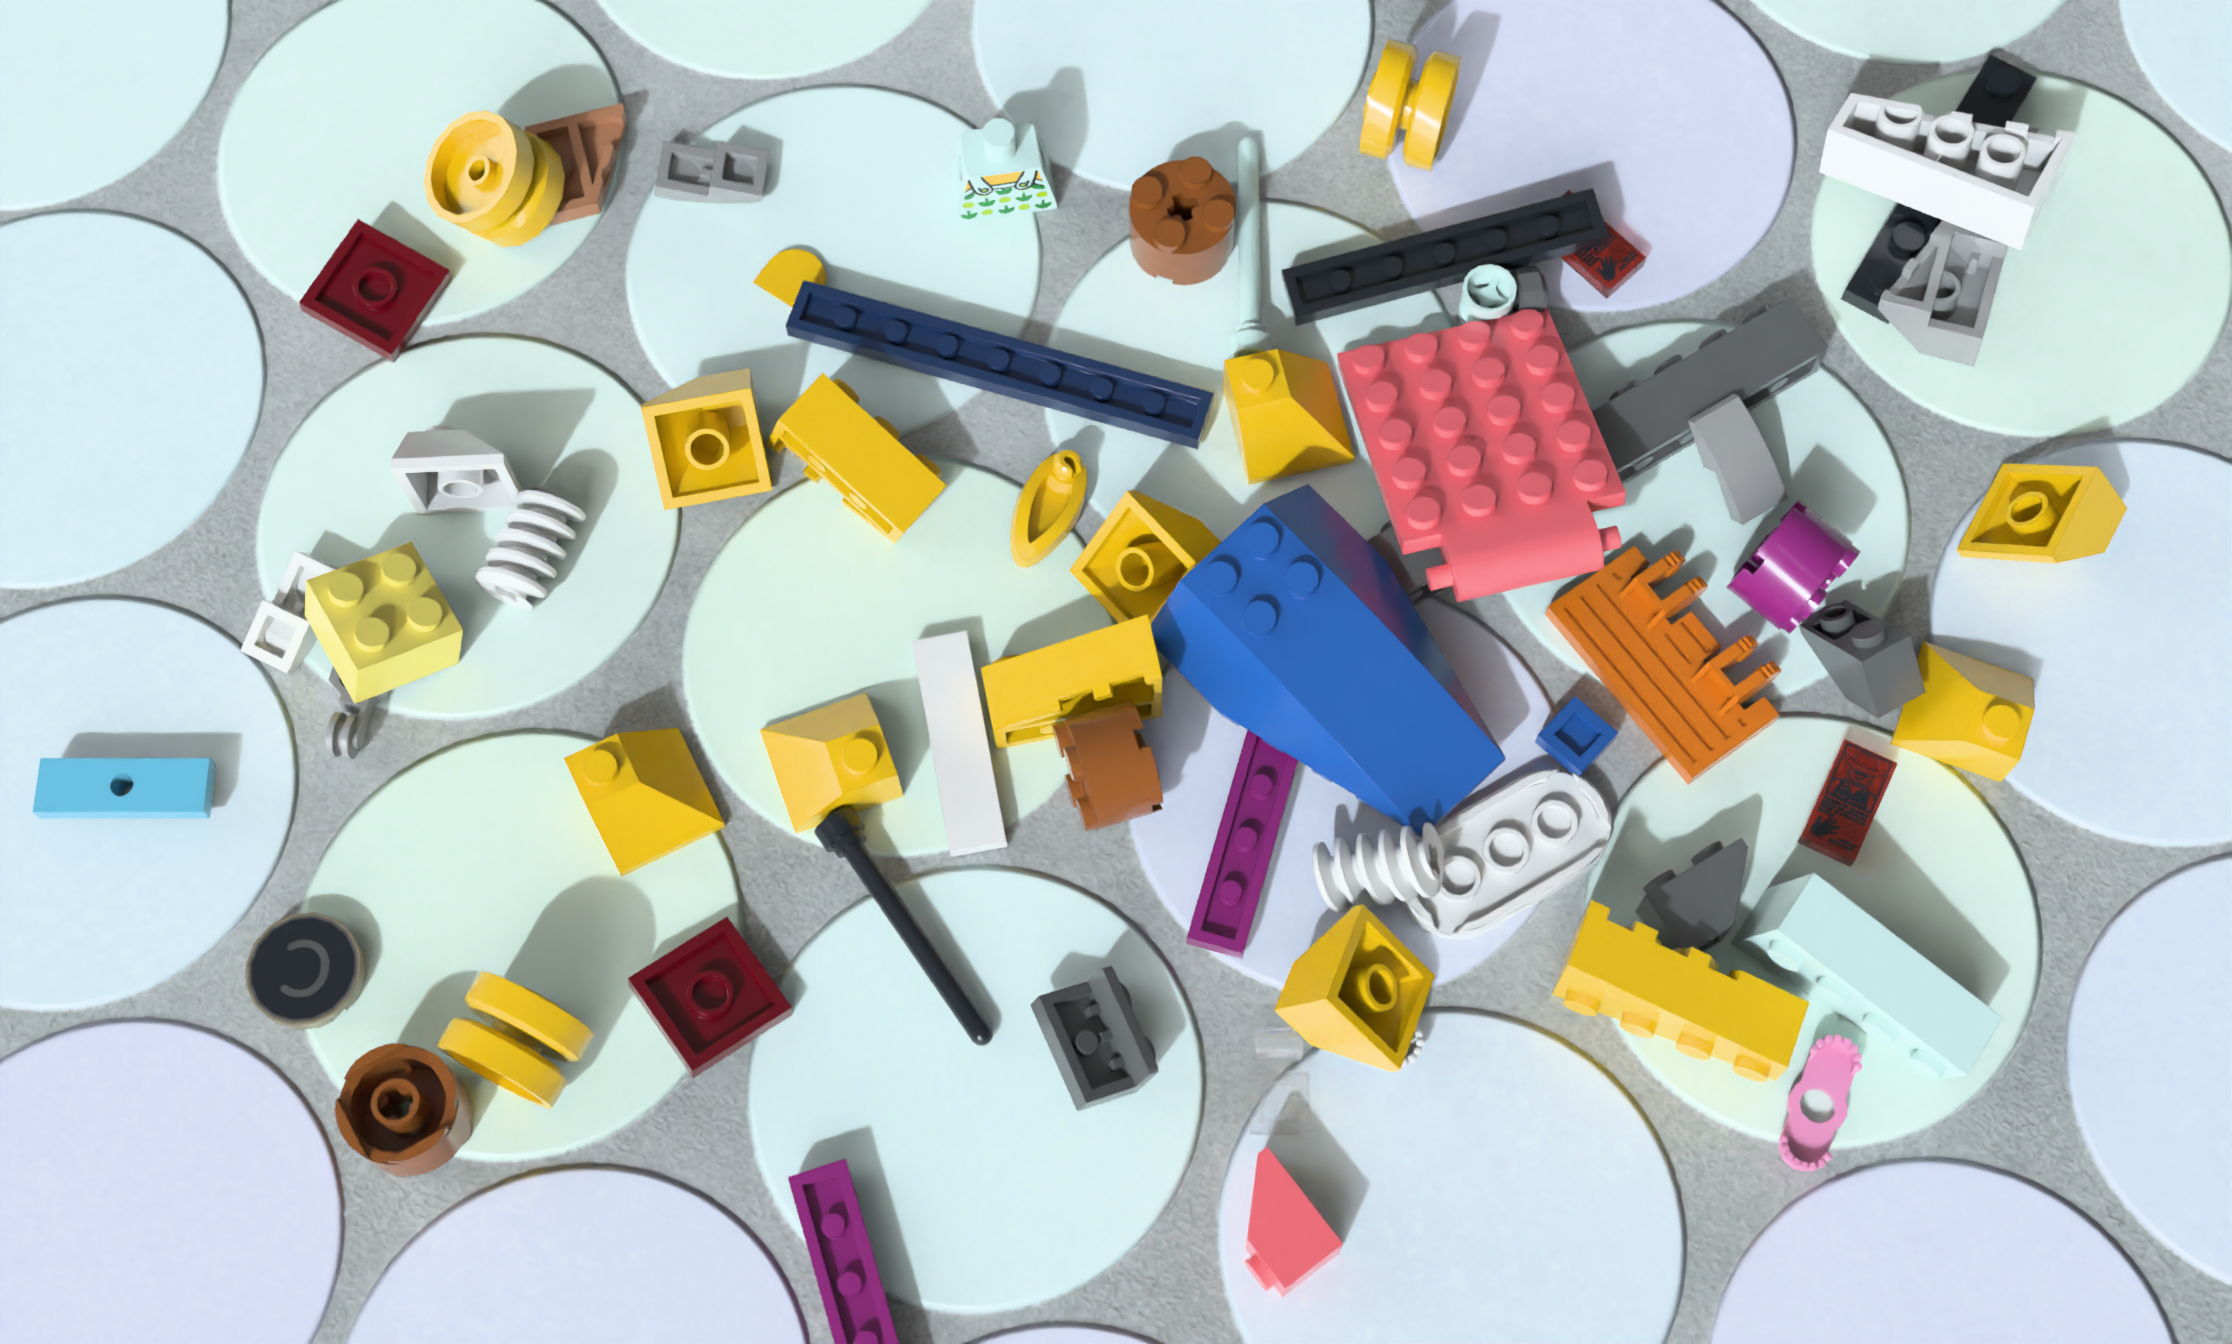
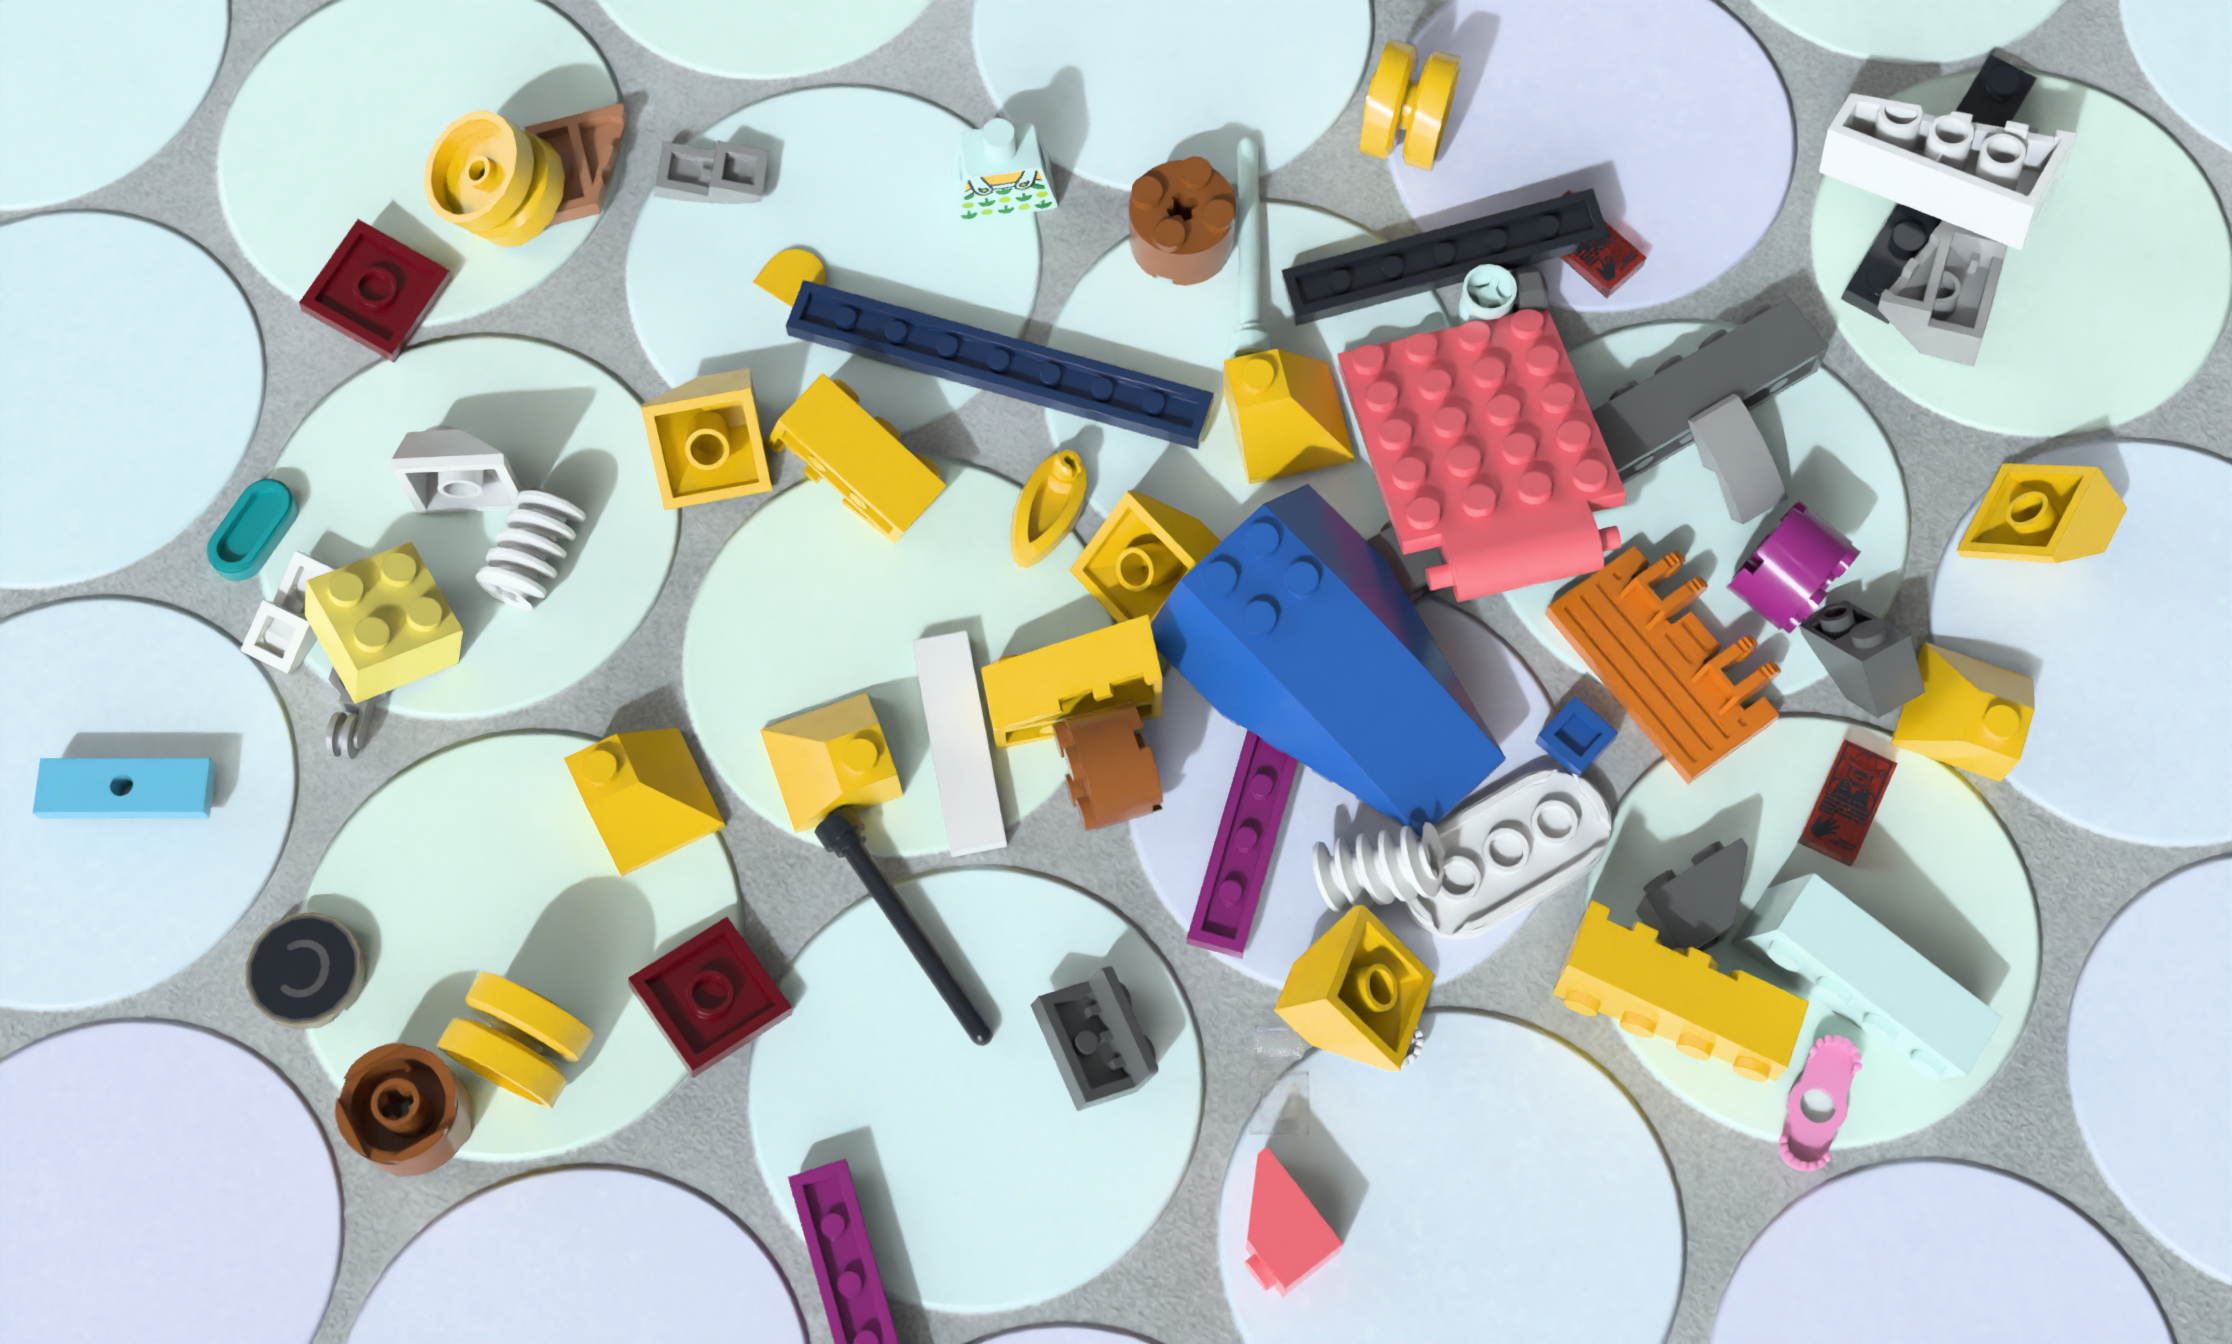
(252, 529): none -> teal tile

